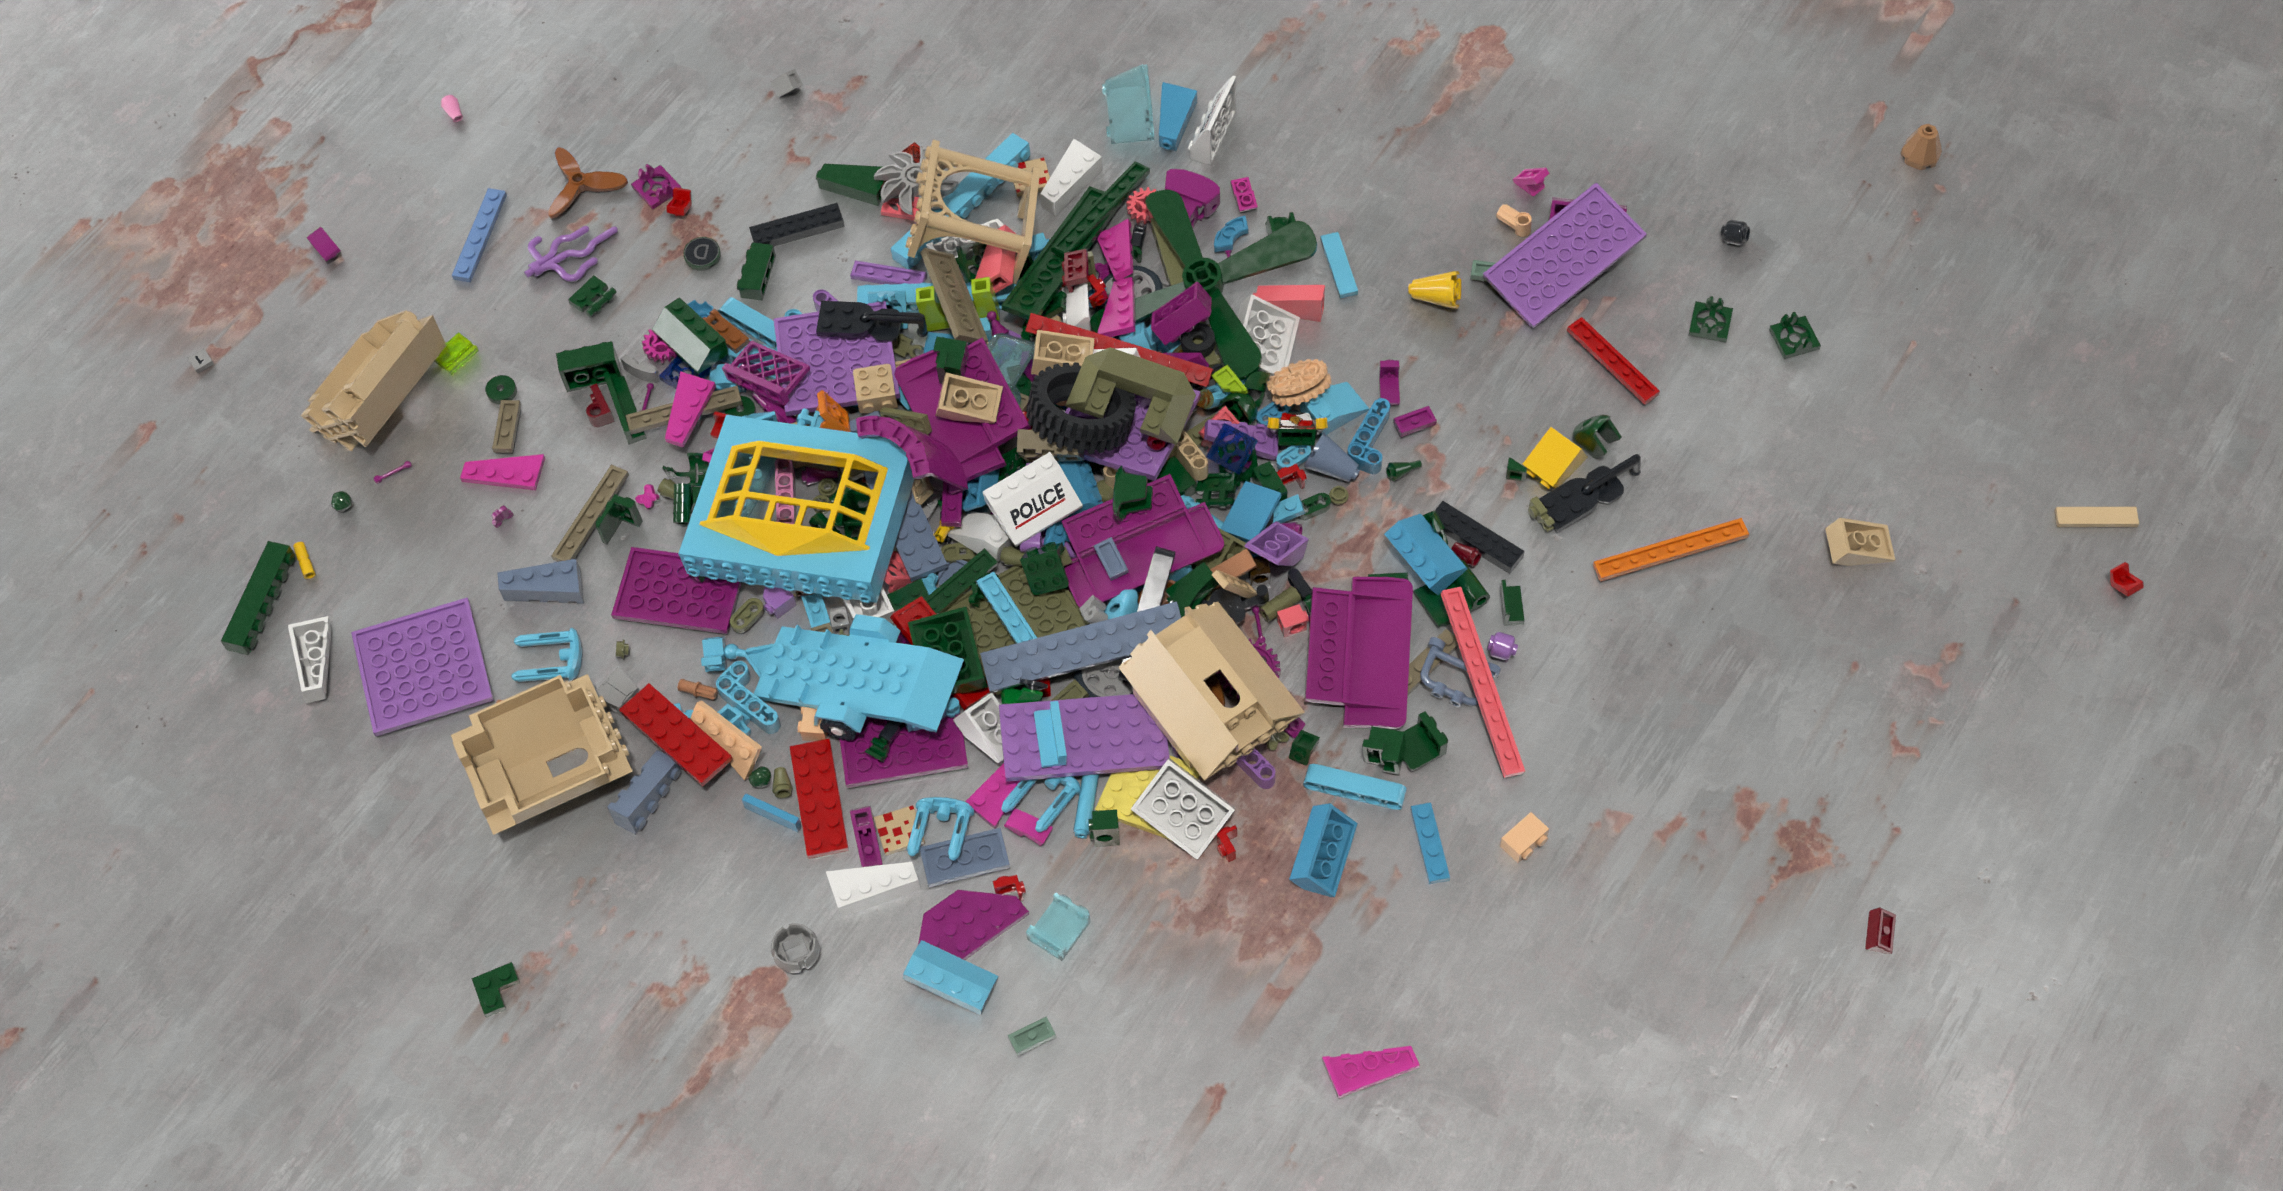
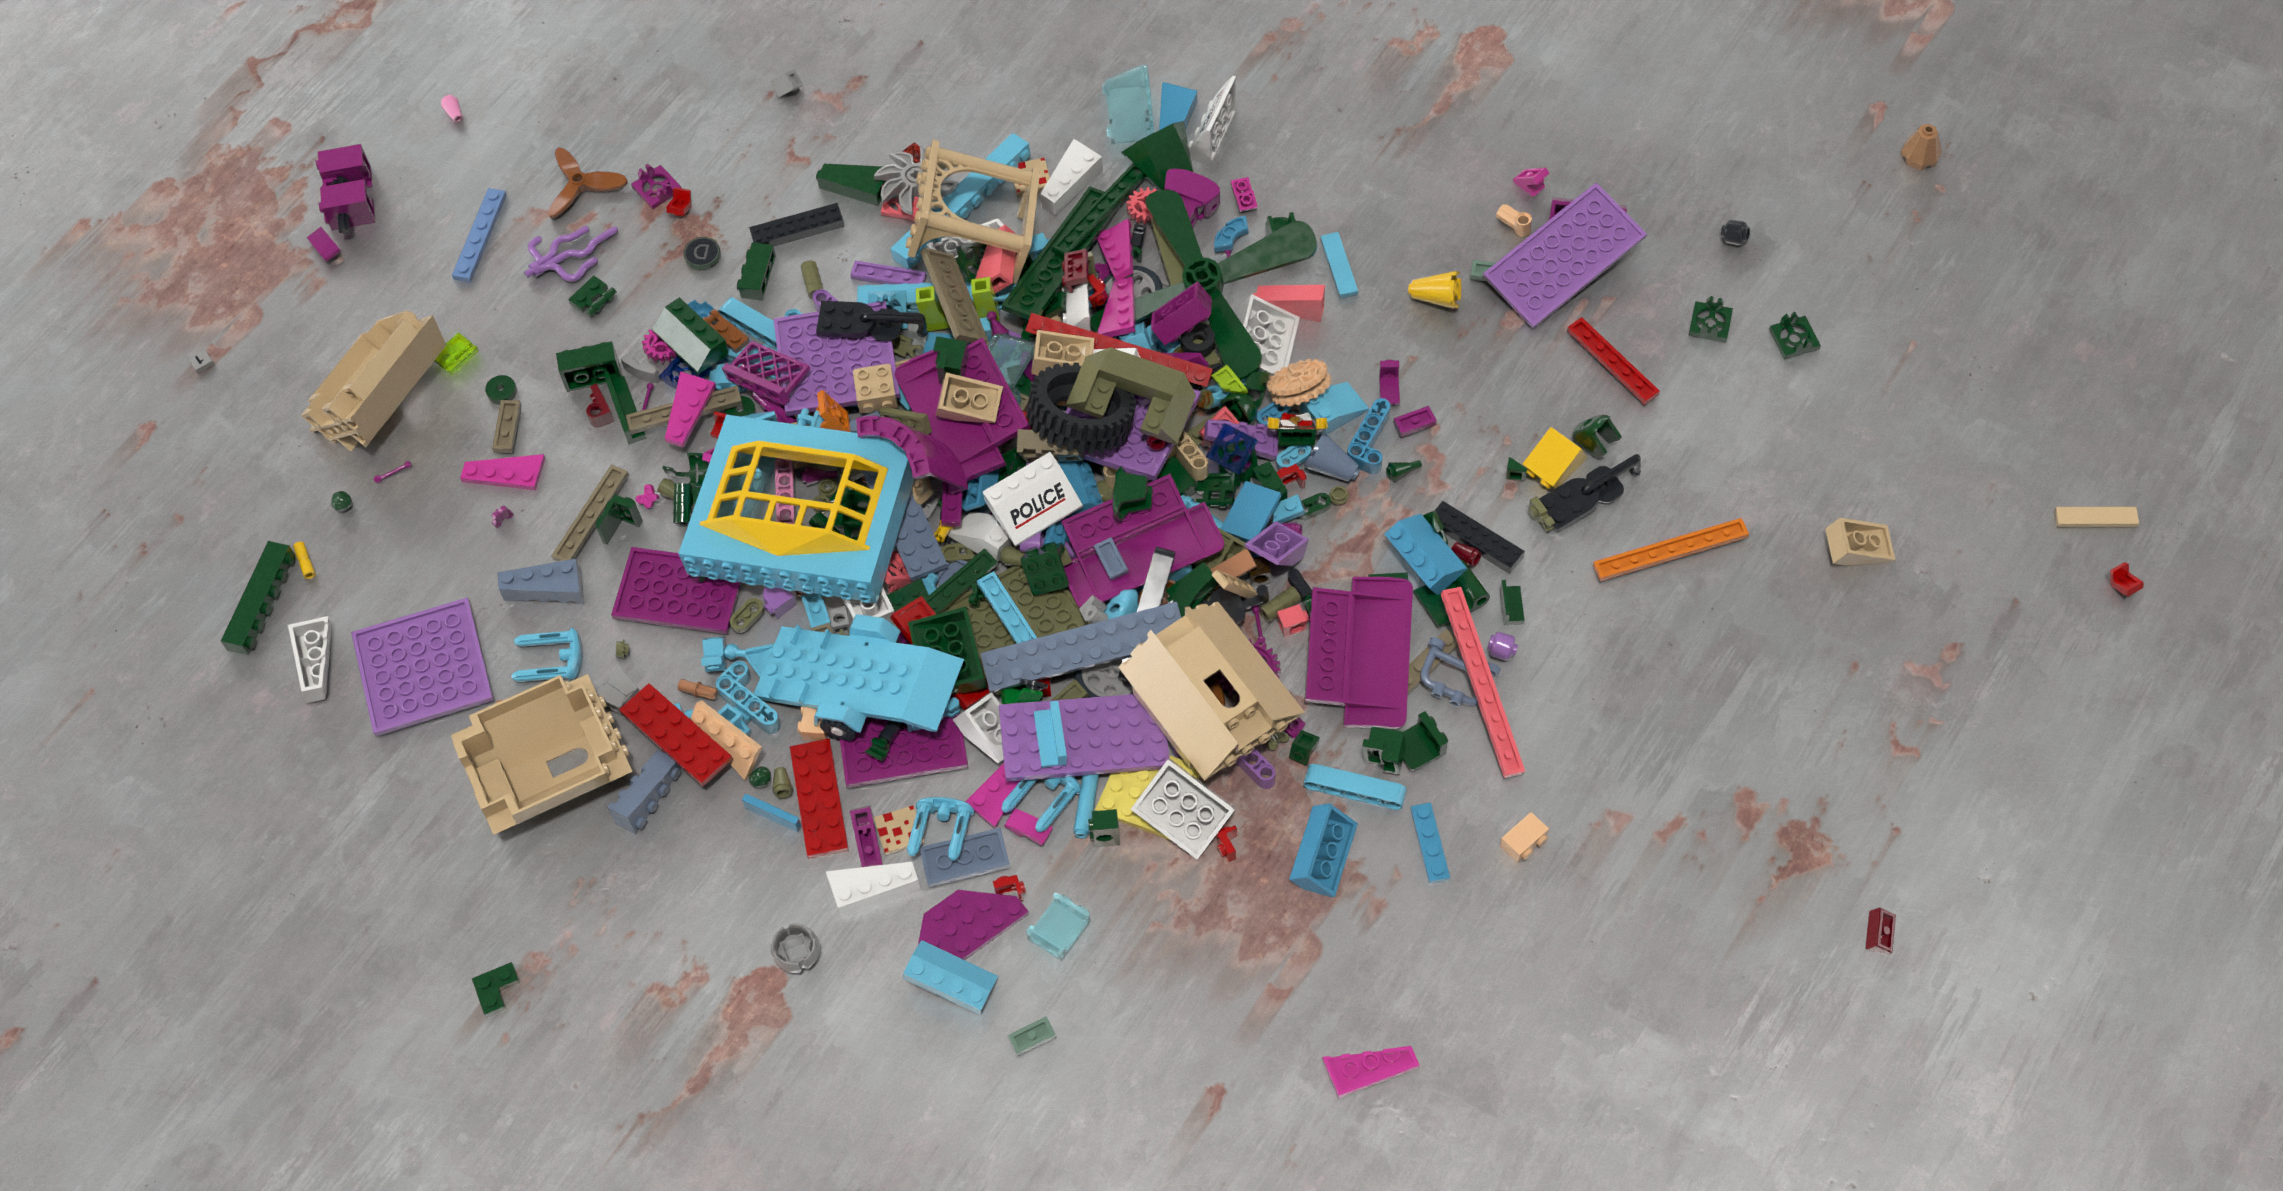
(344, 192): none -> magenta piece
(811, 277): none -> olive axle
(1161, 152): none -> dark green wedge

